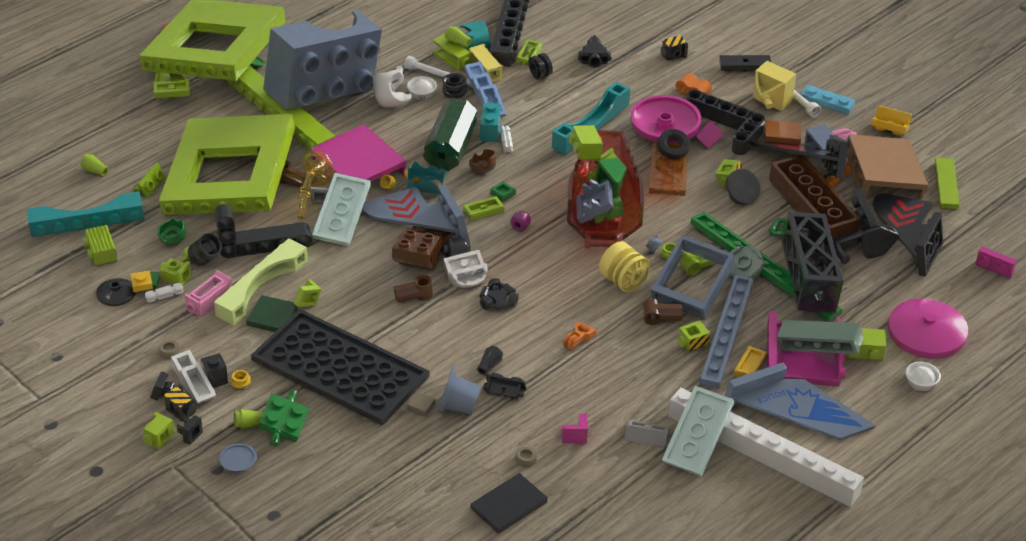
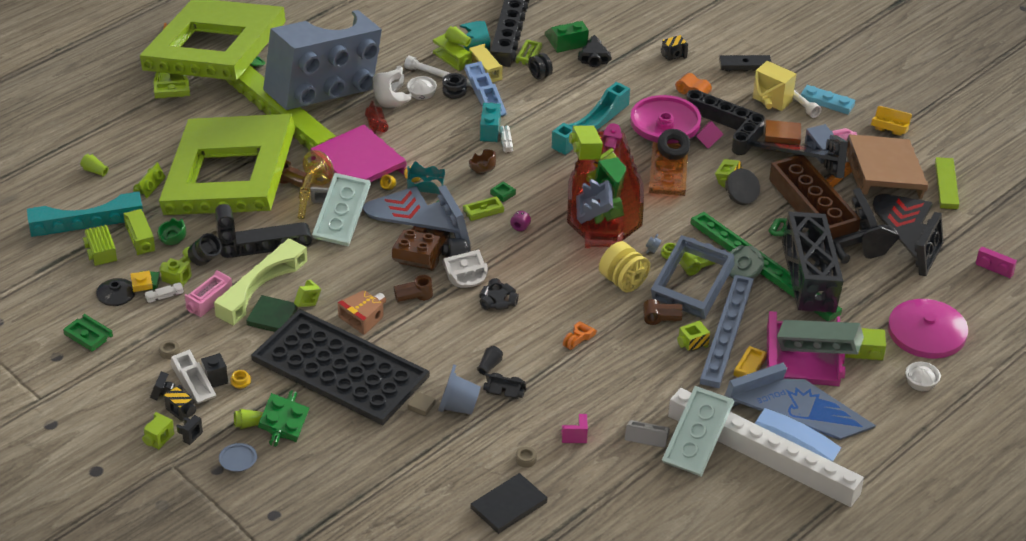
(88, 332): none -> green plate
(139, 231): none -> lime window
(362, 310): none -> nougat torso
(376, 118): none -> clear red hinge
(450, 134): dark green brick -> none
(568, 36): none -> green slope
(611, 137): none -> dark pink hips
(798, 433): none -> light blue slope

